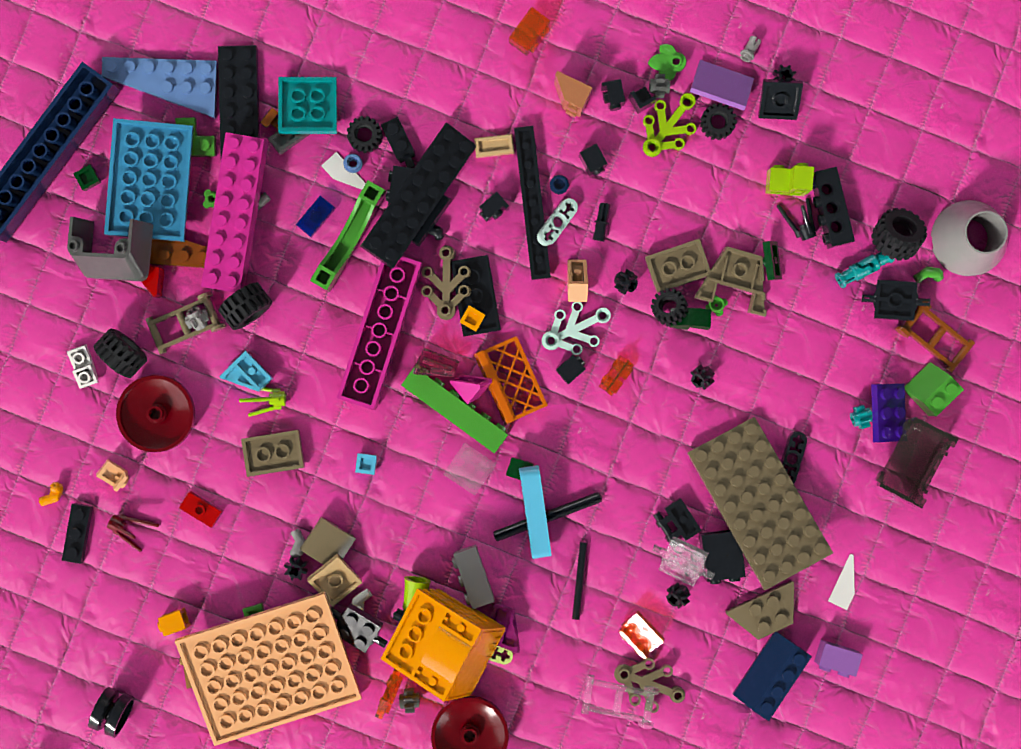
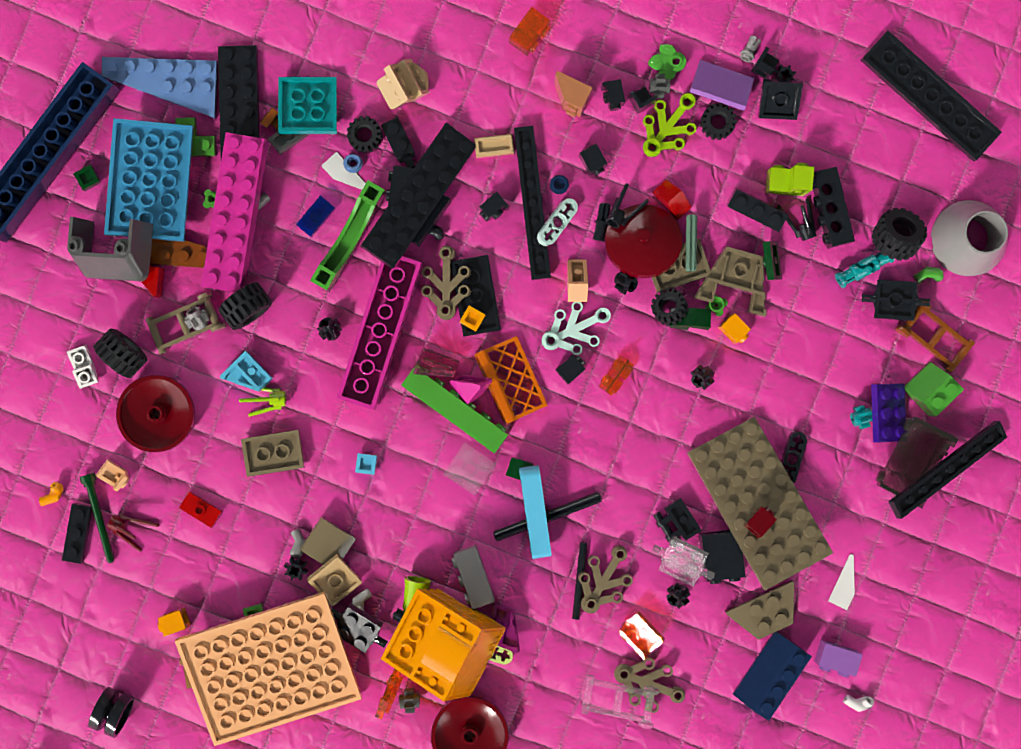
(89, 482): none -> dark green piece
(329, 329): none -> black gear
(403, 83): none -> tan piece
(603, 582): none -> dark tan plant
(616, 215): none -> black plant
(646, 244): none -> dark red dish
(672, 199): none -> red slope
(691, 243): none -> sand green axle
(735, 329): none -> light orange brick
(757, 209): none -> black brick
(760, 521): none -> dark red brick
(765, 65): none -> black panel
(859, 704): none -> white arm
(931, 96): none -> black plate
(947, 469): none -> black plate

